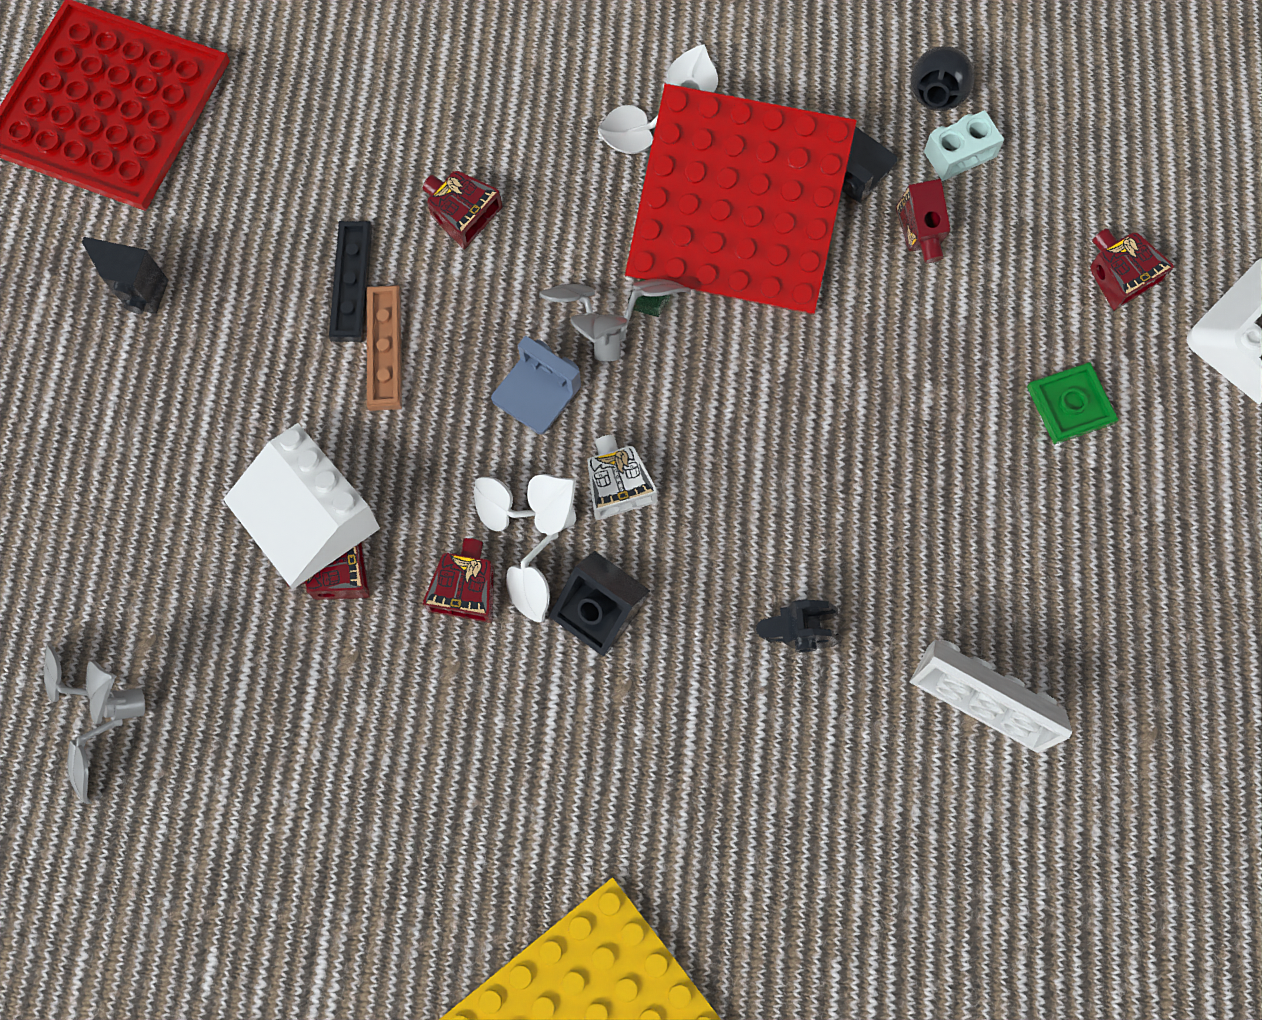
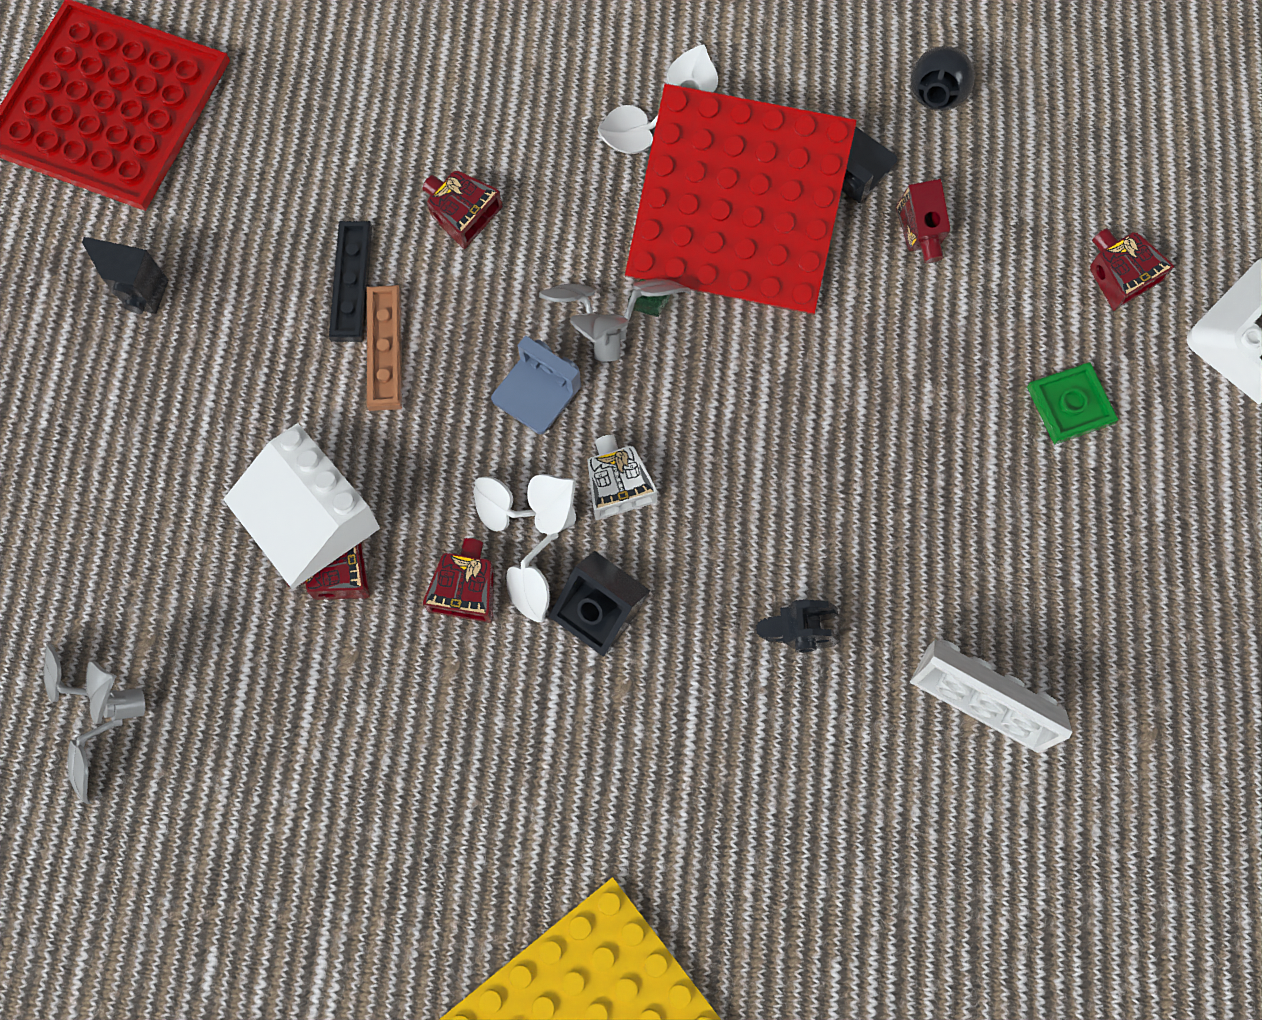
(965, 148): light aqua brick -> none

